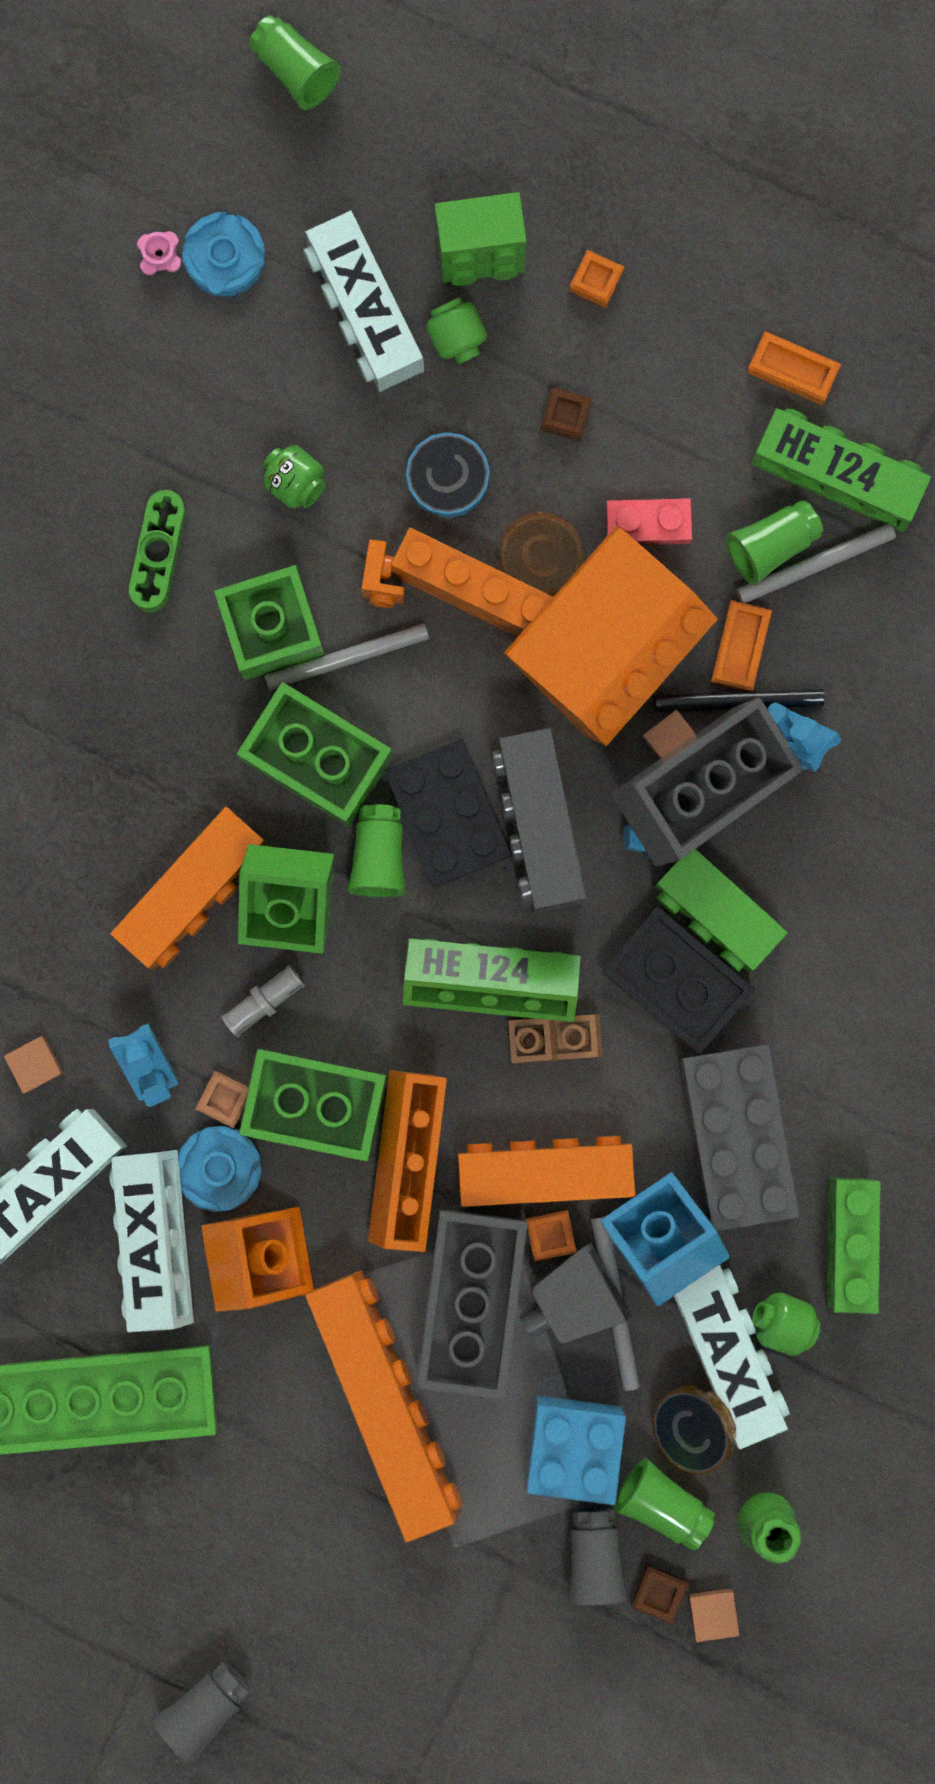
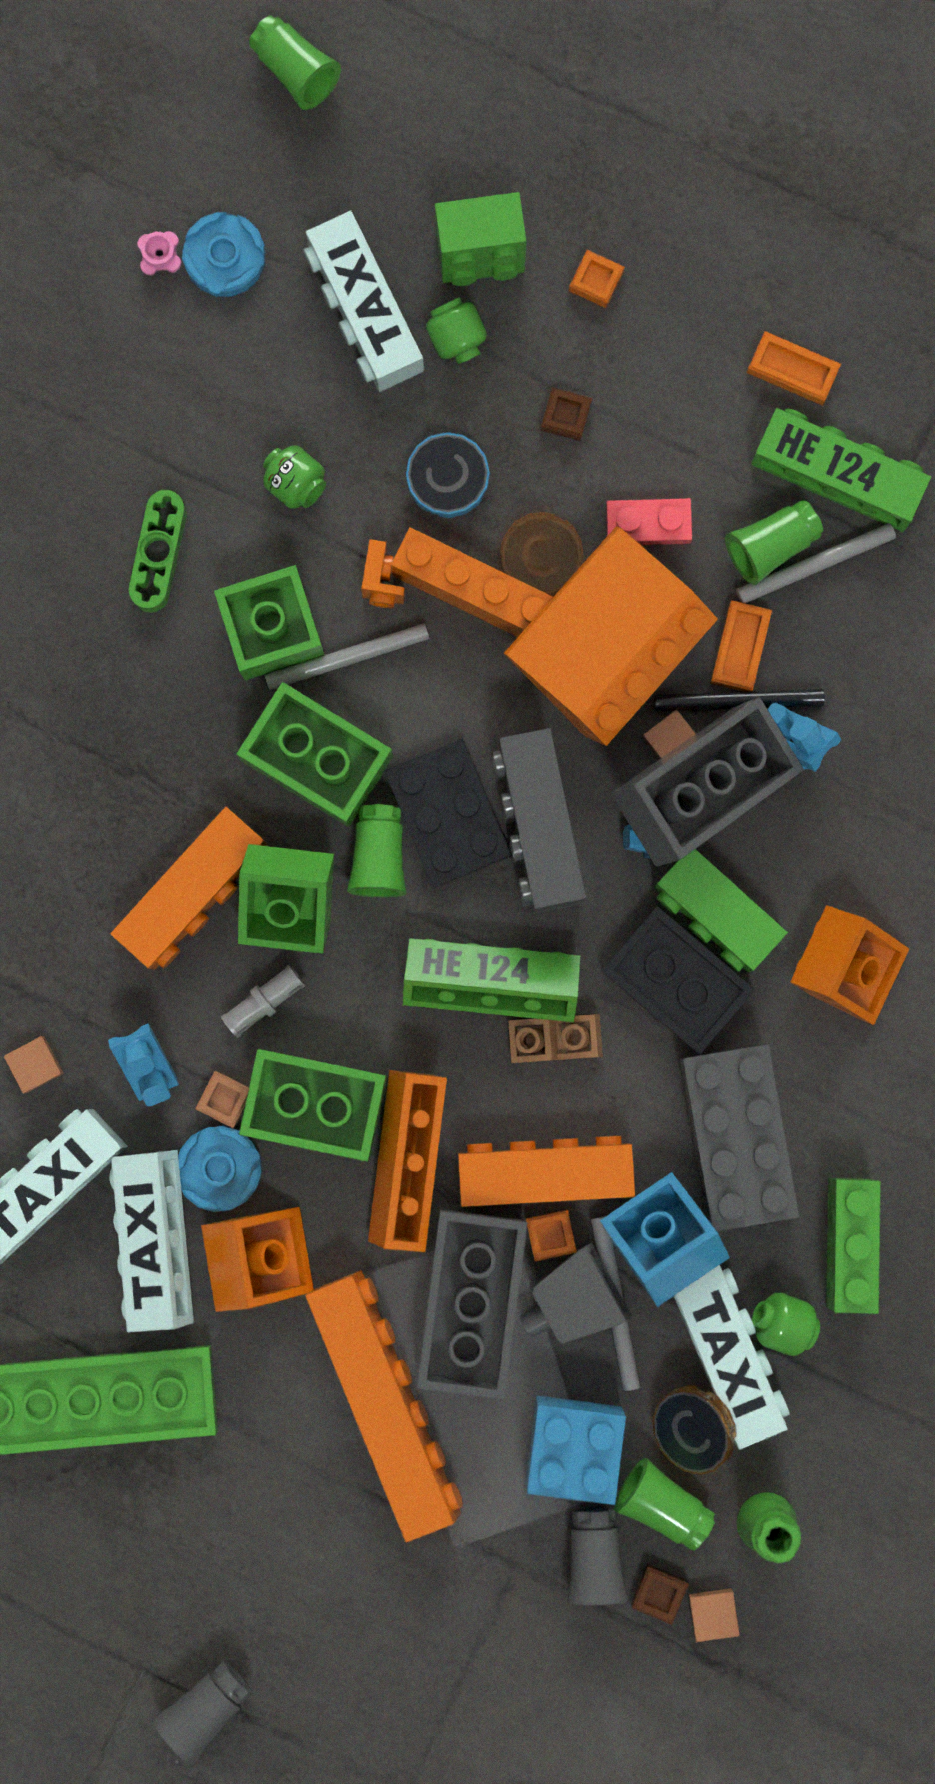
(850, 964): none -> orange slope

